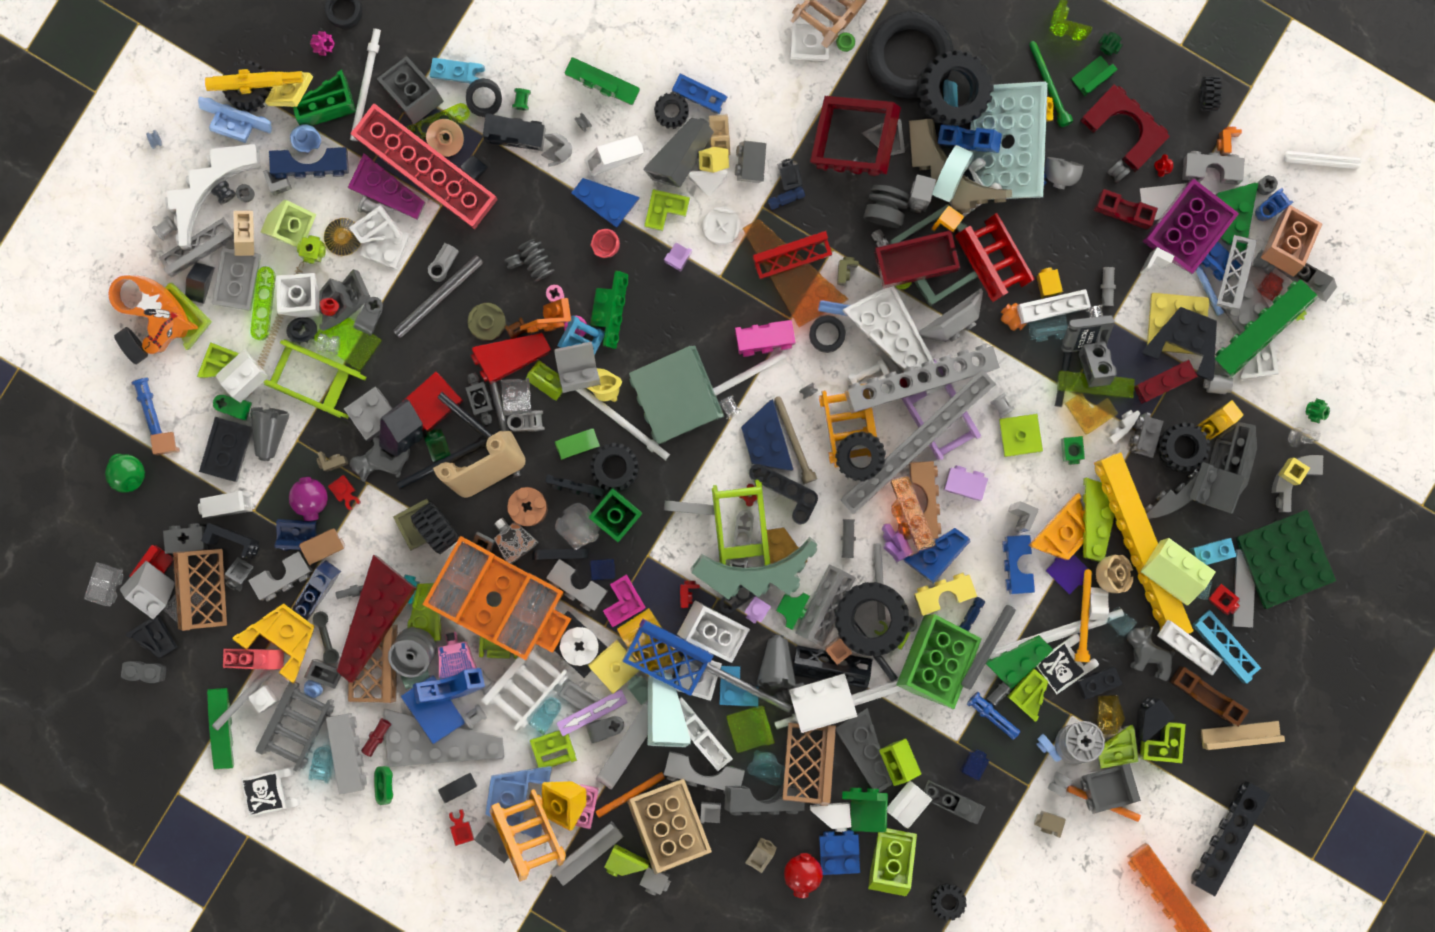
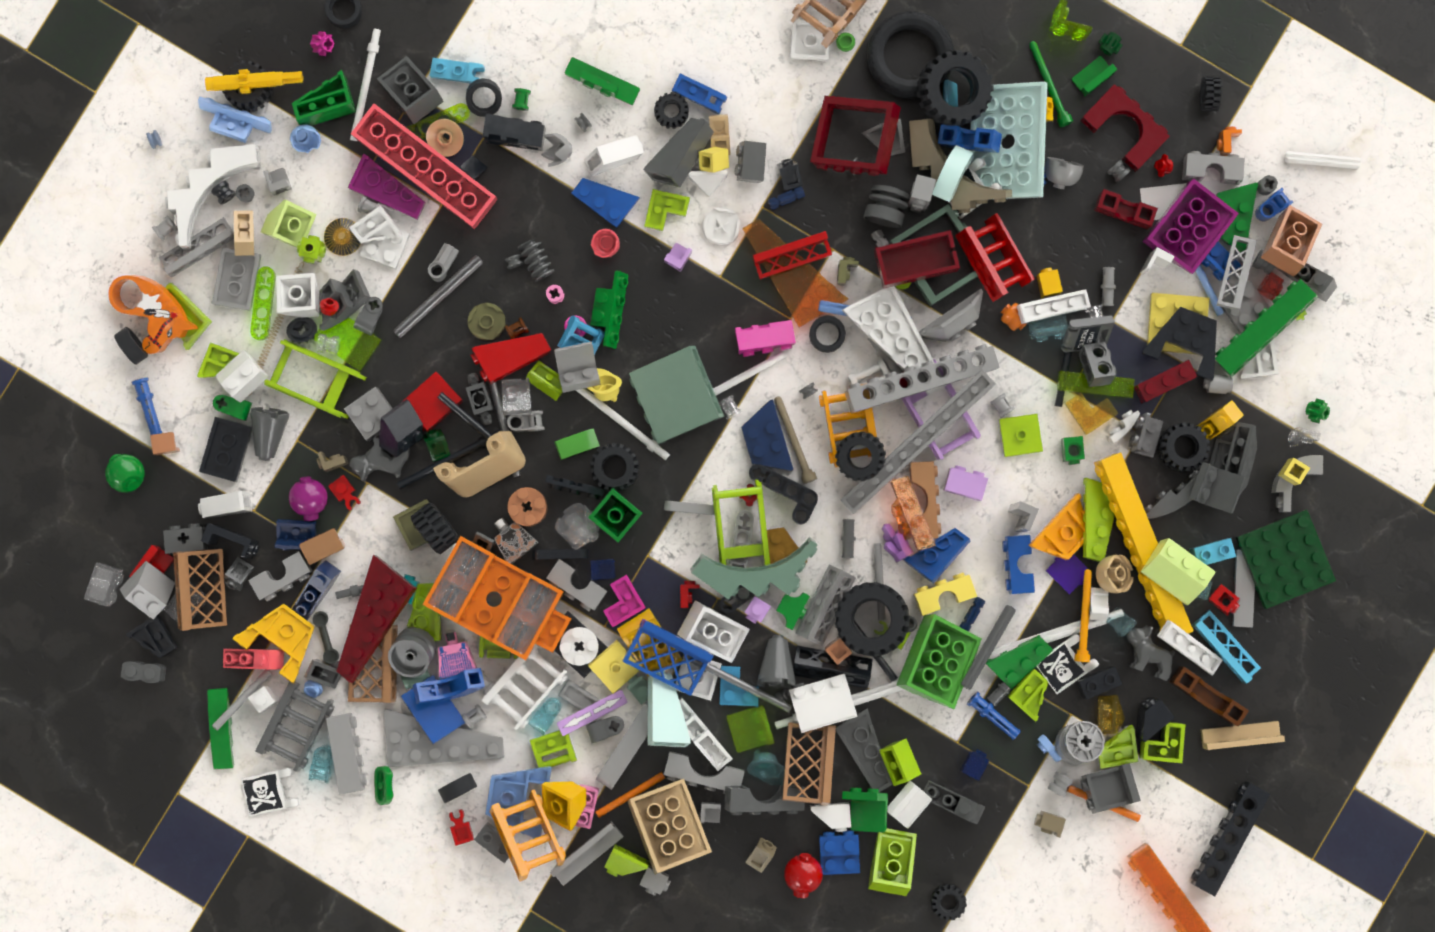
(198, 282): black slope -> none
(288, 94): light yellow plate -> none
(333, 162): dark blue arch -> none
(376, 737): dark red pin -> none
(555, 316): orange bracket -> none
(949, 219): light orange panel -> none

